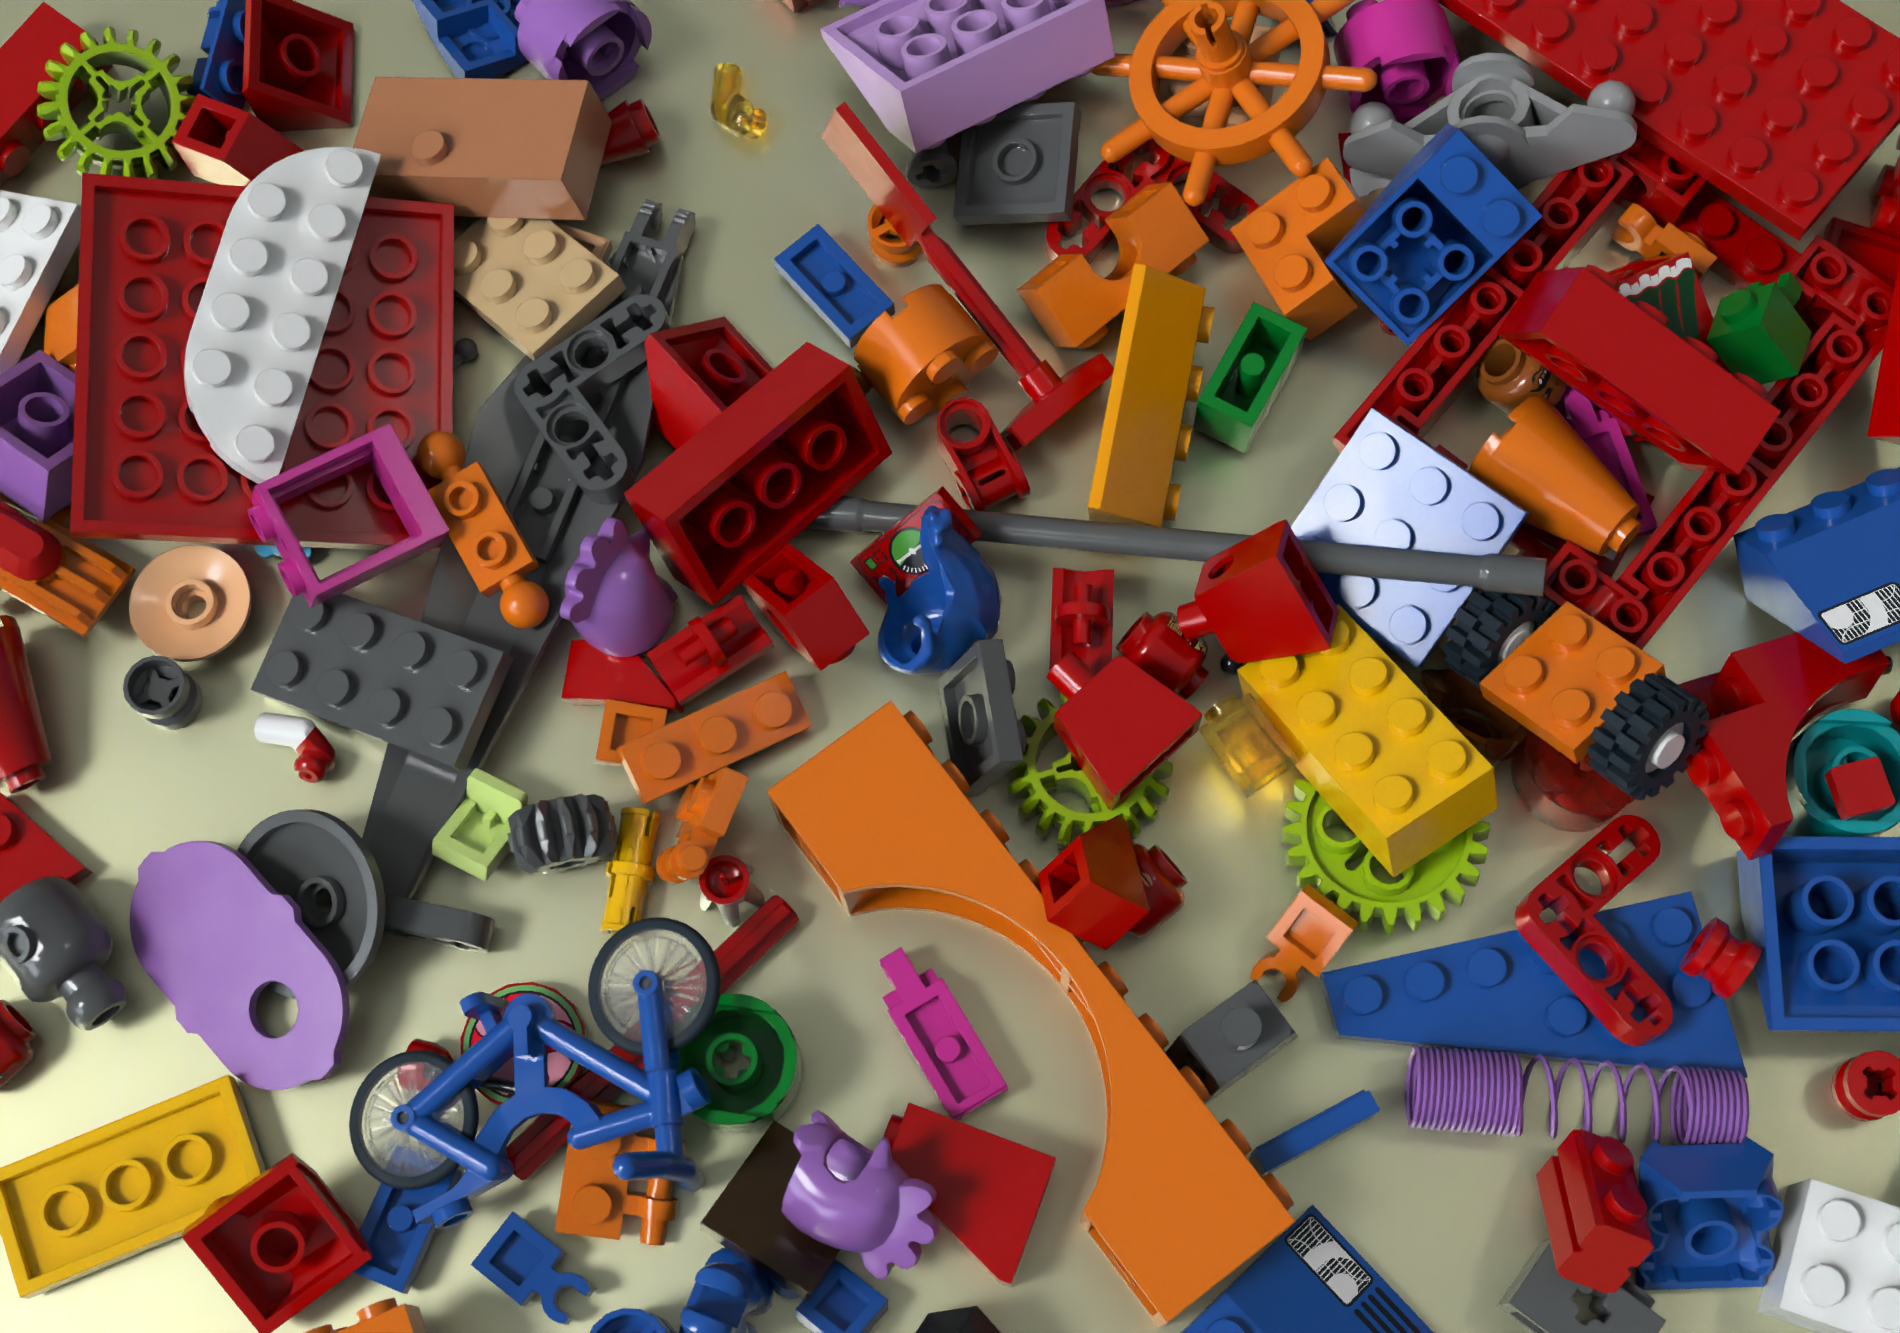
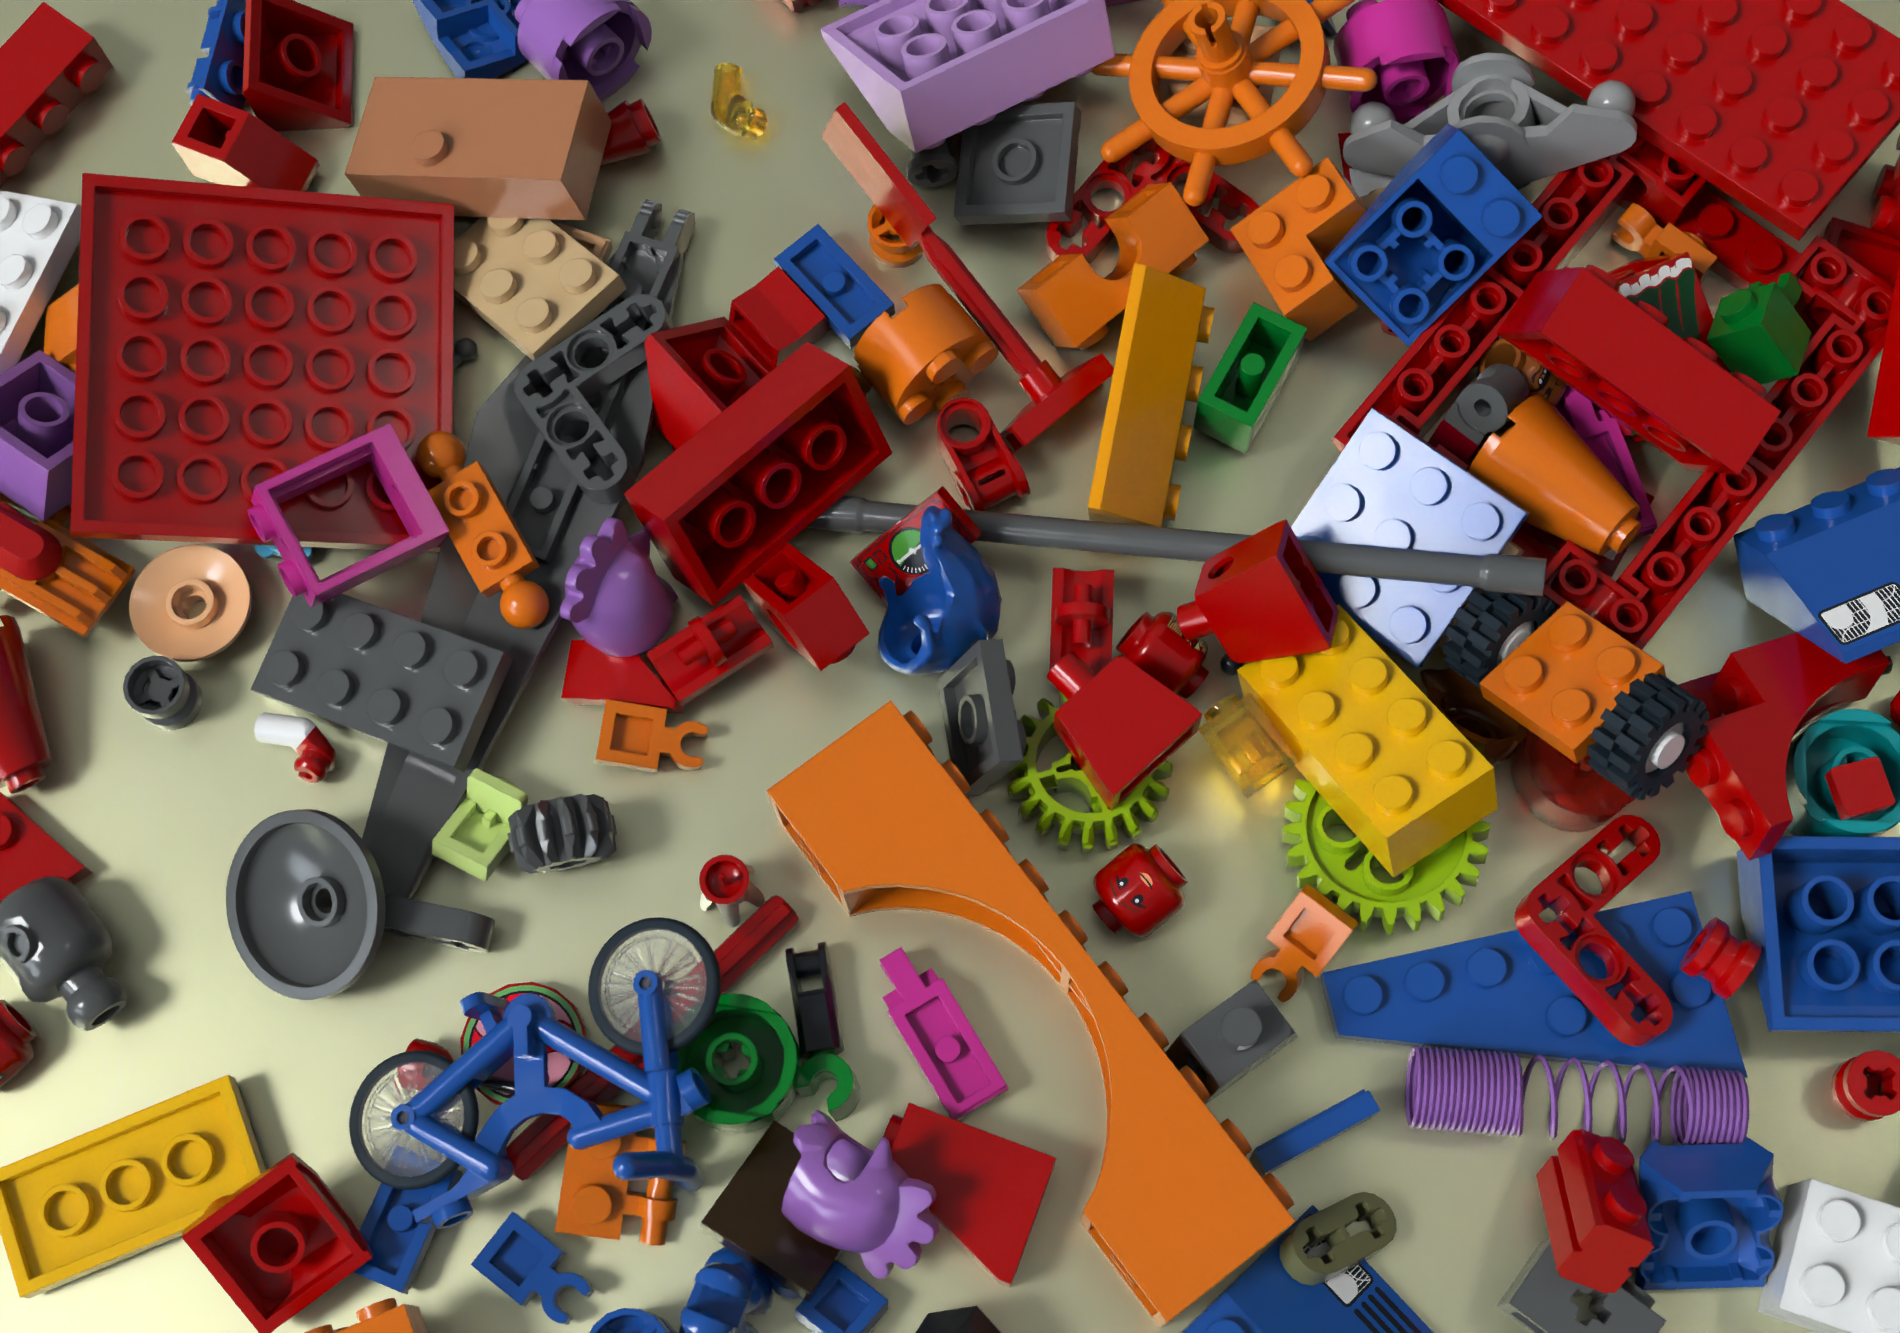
(99, 85): lime gear -> none
(212, 942): medium lavender piece -> none
(273, 302): white plate -> none
(630, 869): yellow pin -> none
(705, 818): orange plate -> none
(713, 738): orange plate -> none
(777, 318): none -> red piece
(820, 1032): none -> black piece
(1096, 885): red slope -> none
(1331, 1226): none -> olive beam
(1480, 411): none -> dark grey leg

